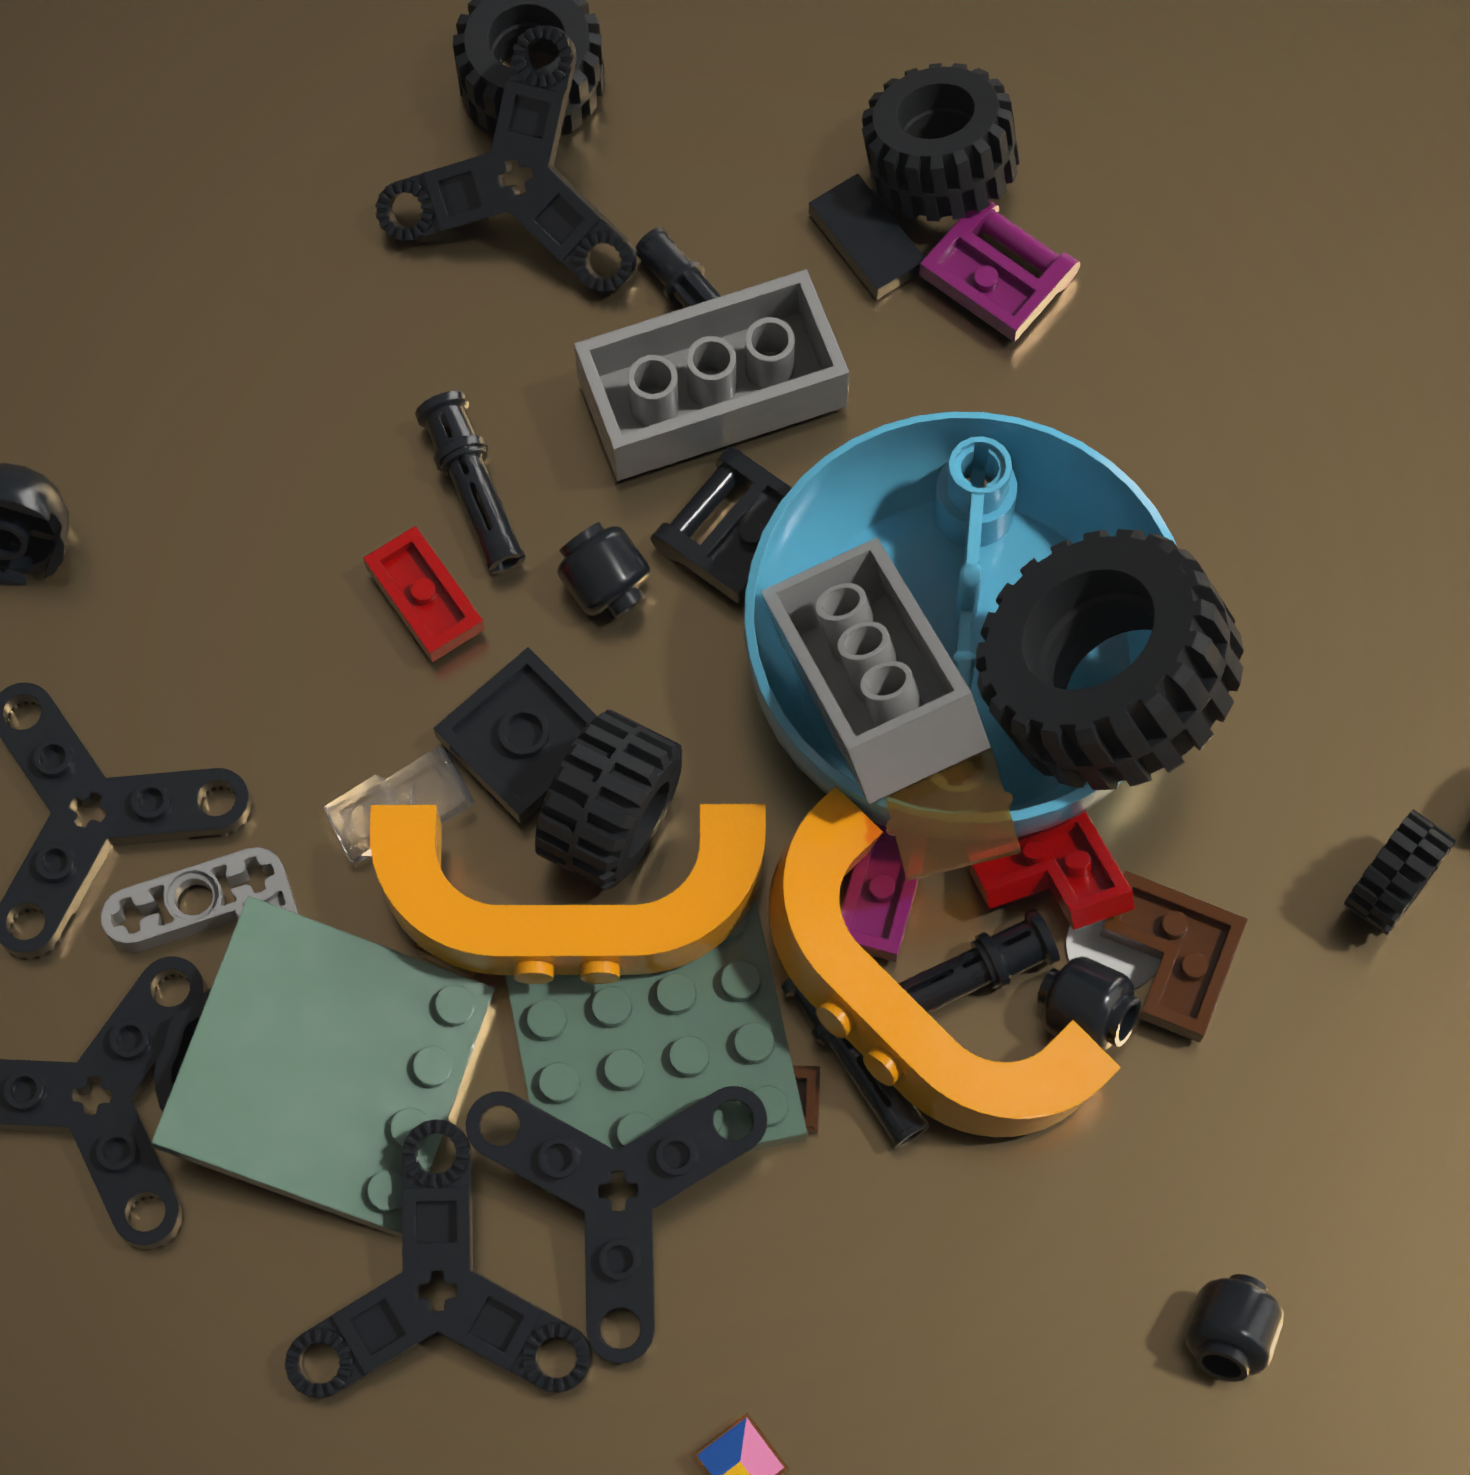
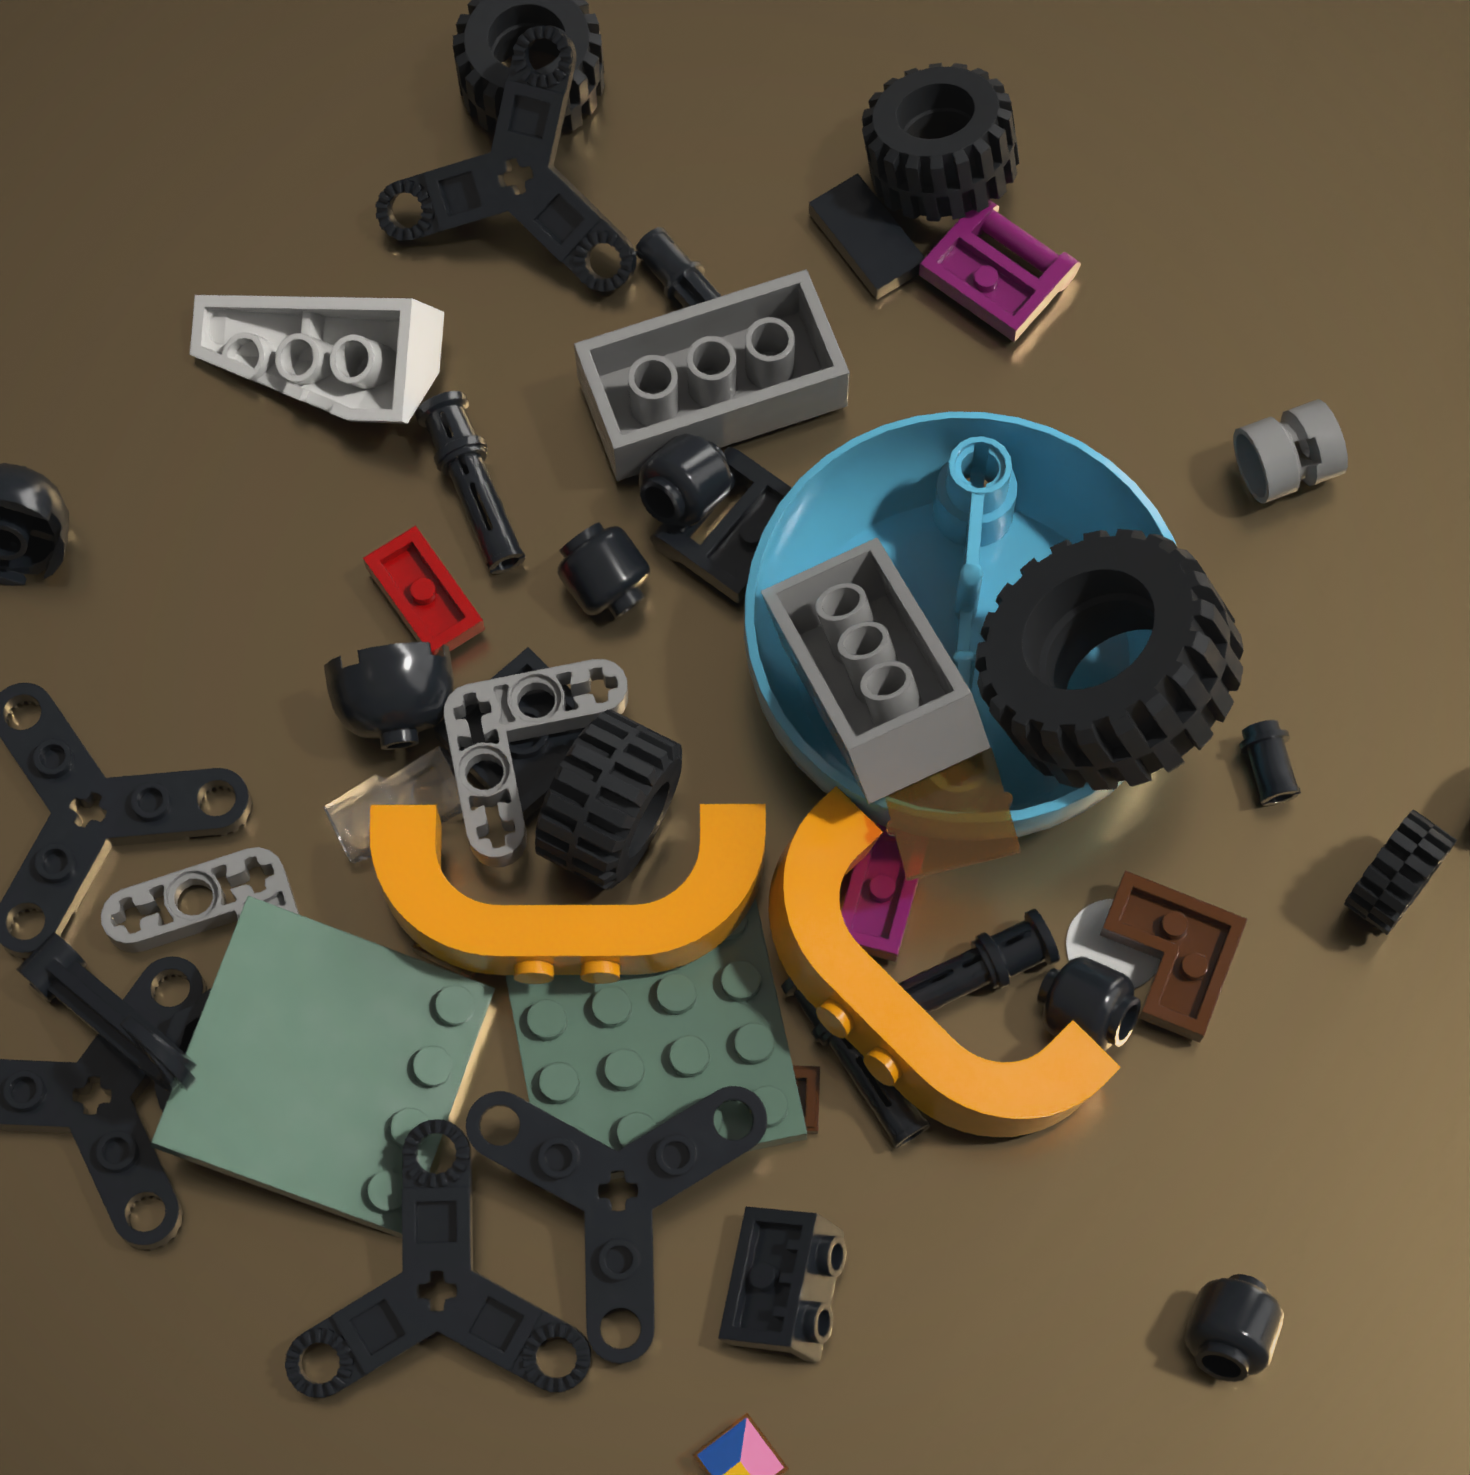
(61, 973): none -> black piece
(335, 353): none -> white wedge
(391, 692): none -> black cylinder
(508, 724): none -> light grey beam
(684, 480): none -> black head
(783, 1282): none -> black bracket
(1069, 862): red plate -> none
(1270, 761): none -> black pin
(1300, 447): none -> light grey wheel

